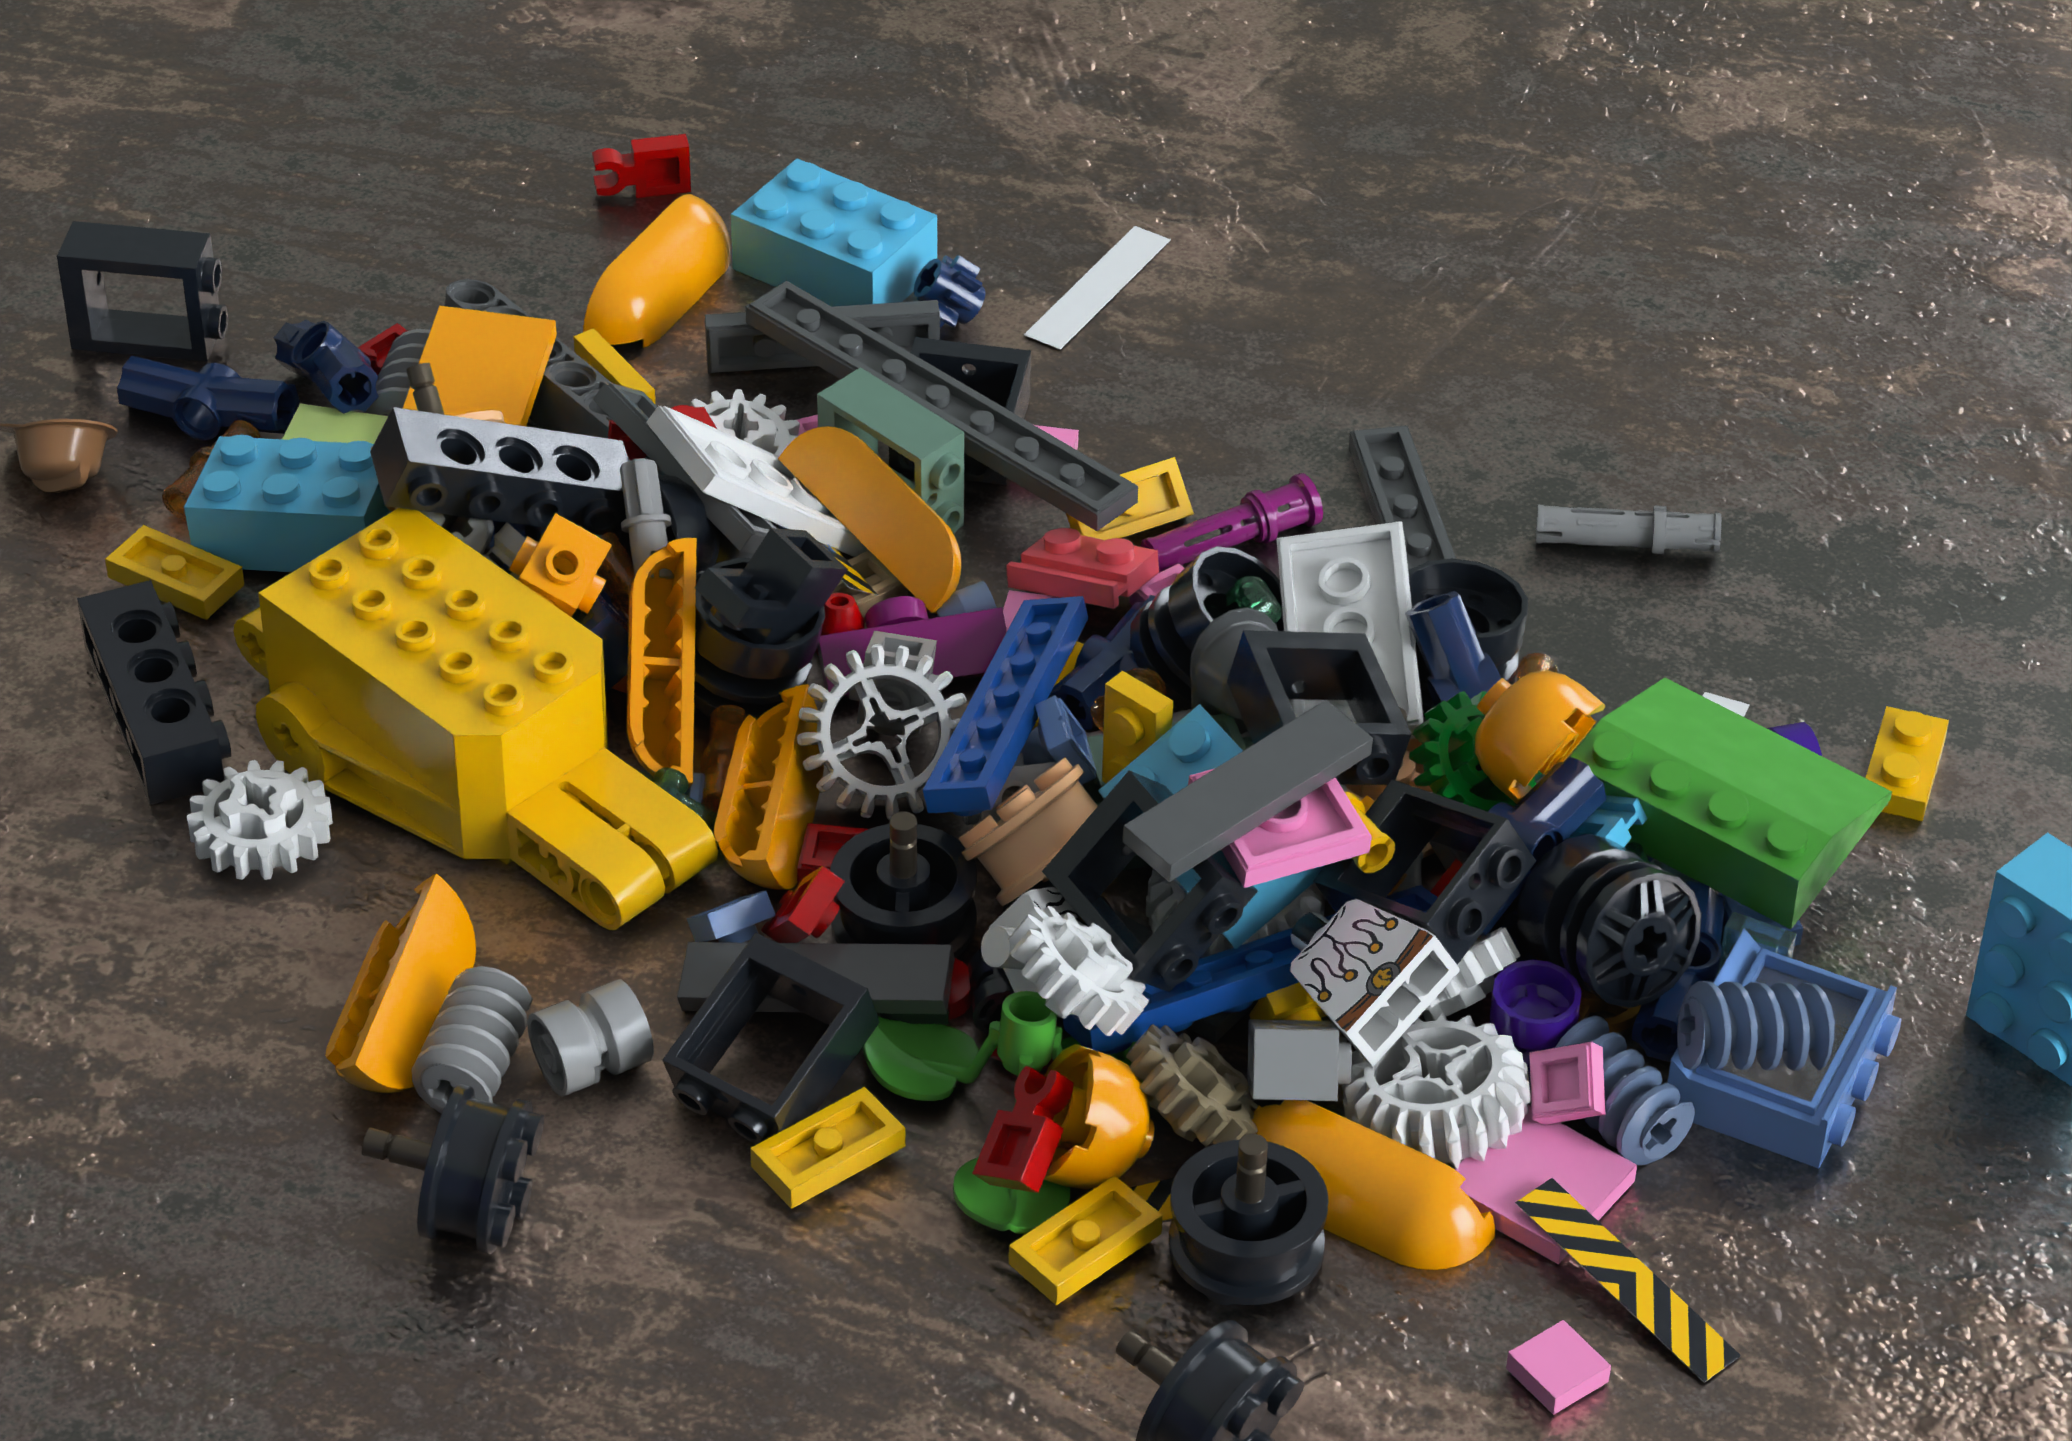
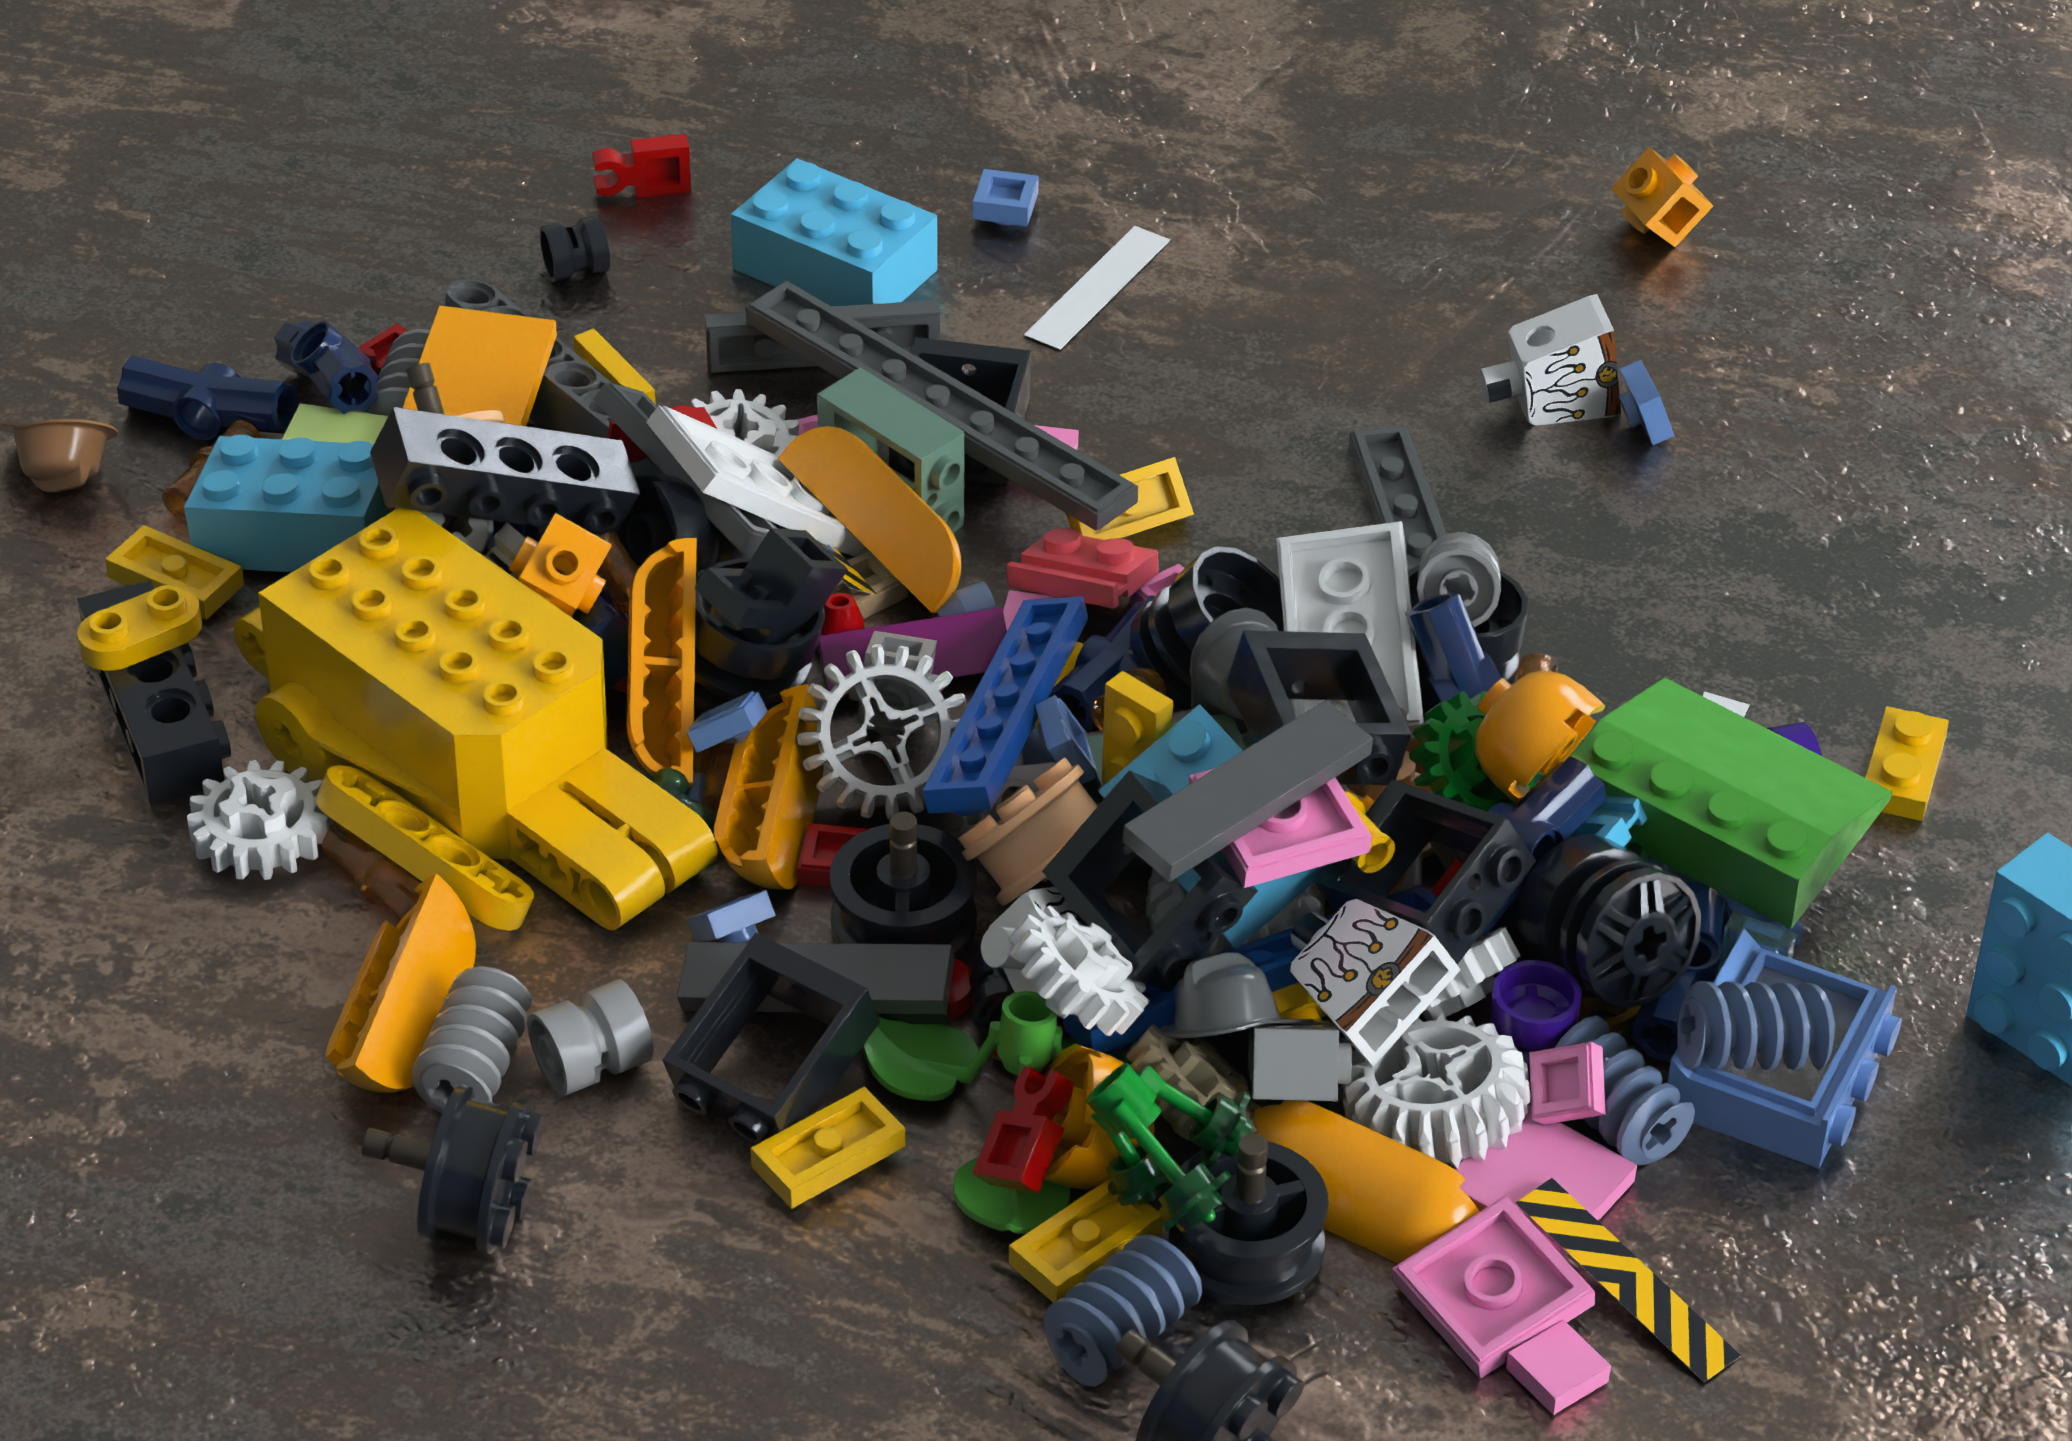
(139, 628): none -> yellow plate
(142, 251): black window -> none
(372, 871): none -> clear orange pin
(424, 846): none -> yellow beam
(574, 248): none -> black wheel
(644, 512): light grey axle -> none
(660, 274): light orange brick -> none
(727, 722): none -> medium blue tile
(806, 909): red plate -> none
(896, 611): magenta tile -> none
(953, 286): dark blue gear -> none
(1005, 197): none -> medium blue plate
(1133, 1290): none -> sand blue piece
(1145, 1171): none -> plant
(1223, 997): none -> dark grey piece
(1254, 594): clear green arm -> none
(1260, 521): magenta pin -> none
(1462, 565): none -> light grey wheel
(1492, 1285): none -> bright pink tile
(1560, 366): none -> torso
(1629, 528): light grey pin -> none
(1644, 404): none -> medium blue plate
(1652, 189): none -> light orange brick

